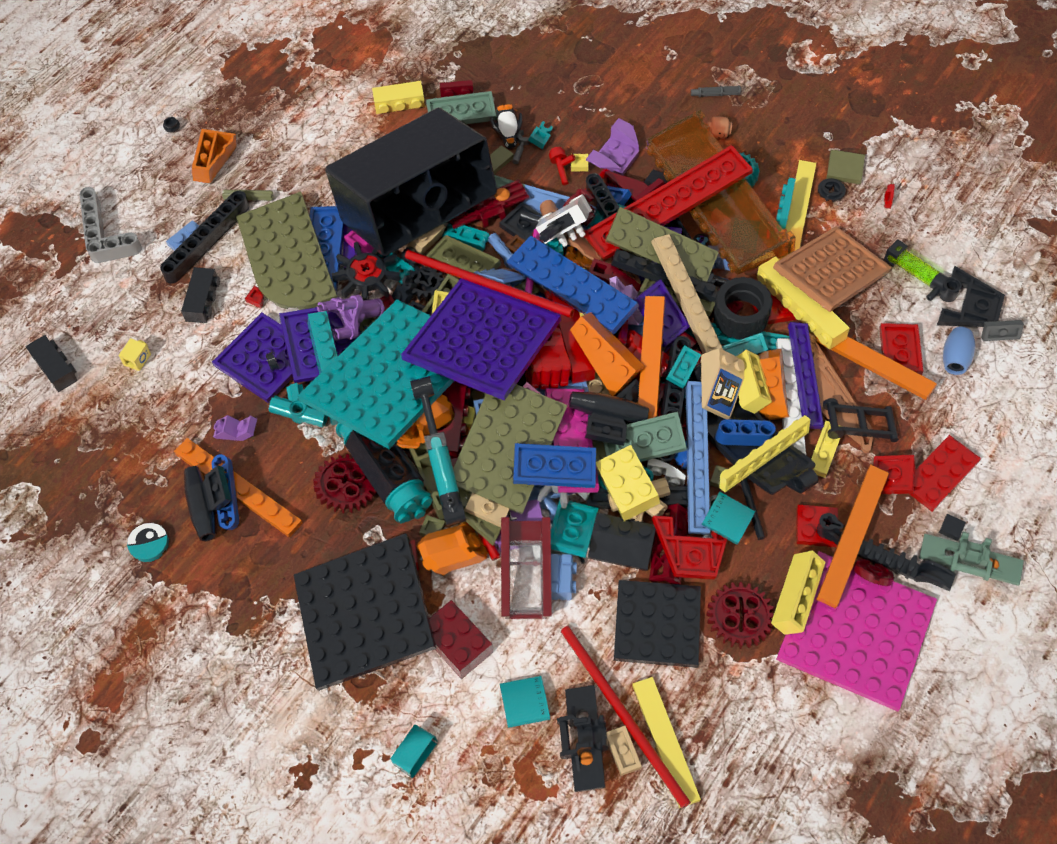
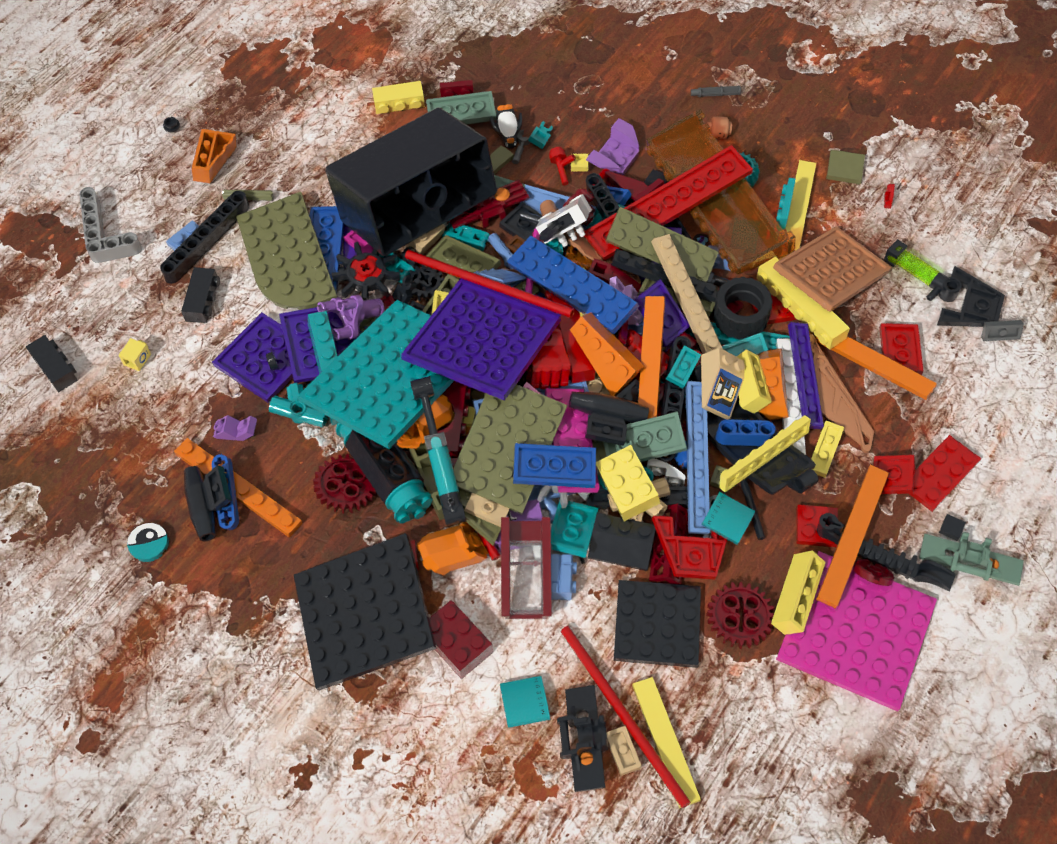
(255, 297): red tile -> none
(413, 750): teal piece -> none
(431, 525): olive tile -> none
(827, 184): black gear -> none
(837, 431): black piece -> none
(958, 350): medium blue piece -> none

